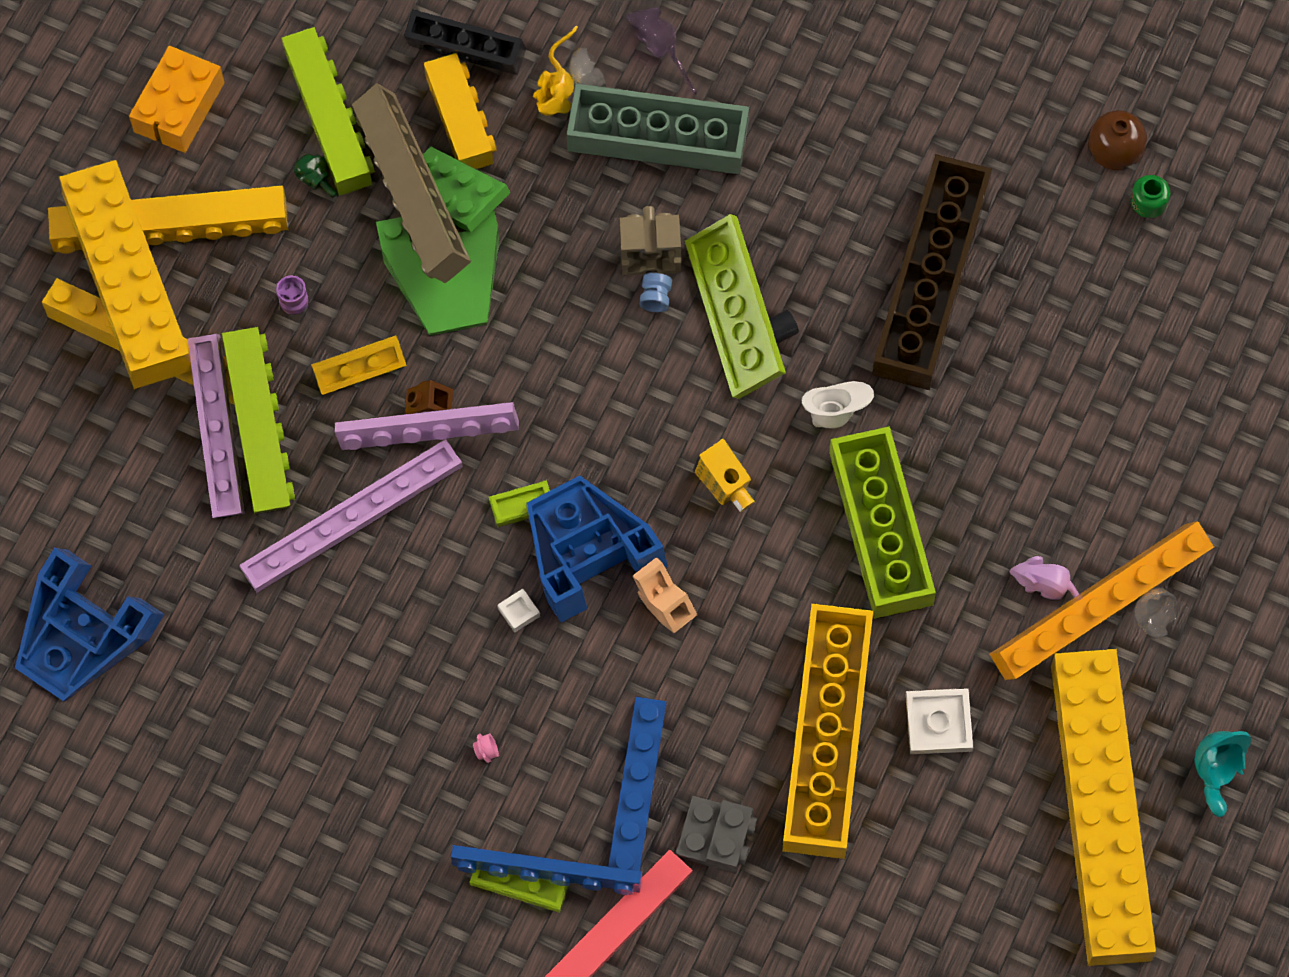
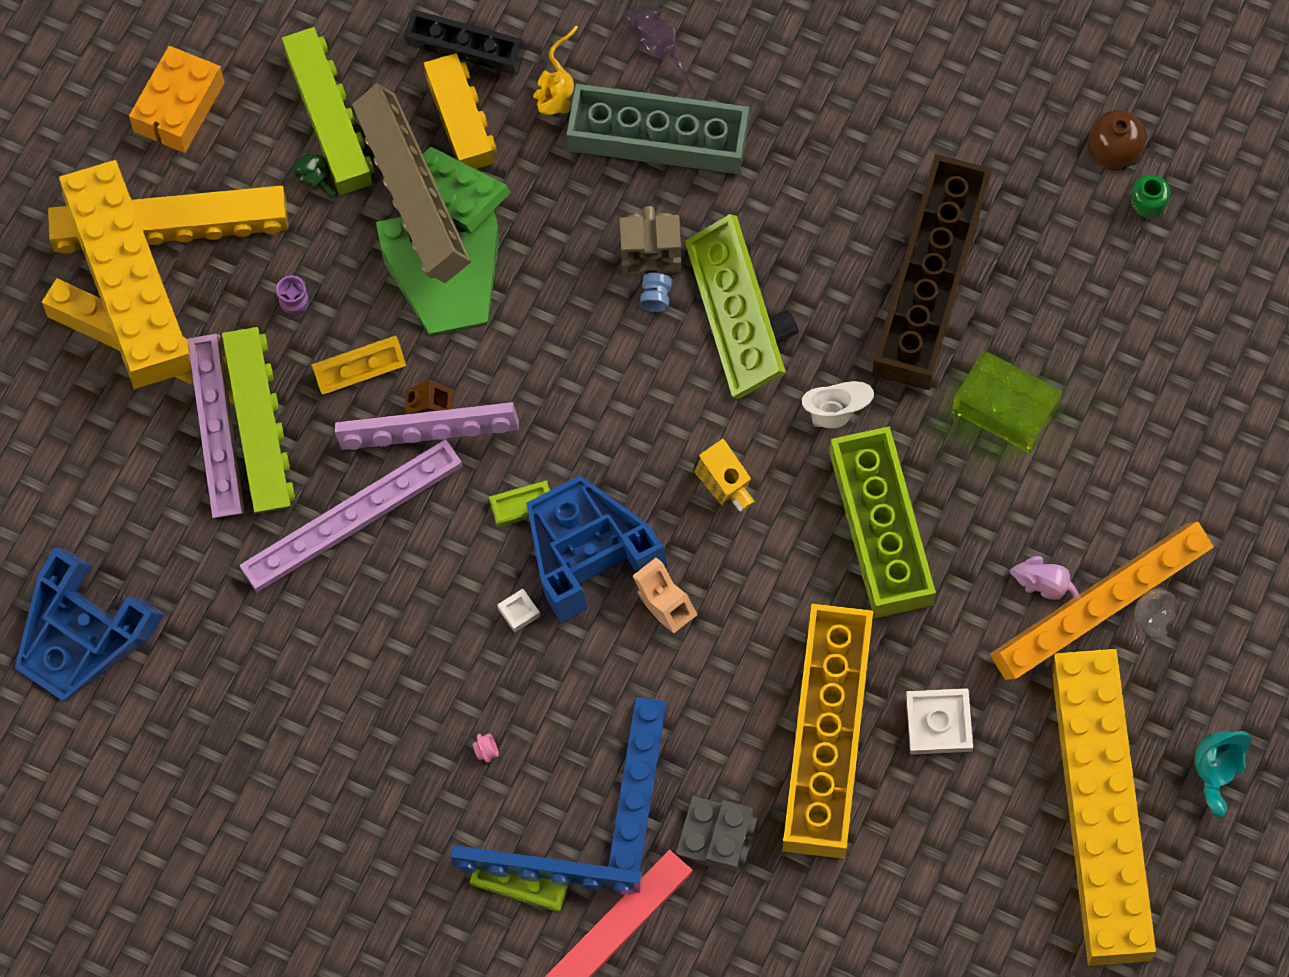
(582, 71): clear hair -> none
(1007, 401): none -> clear neon green brick

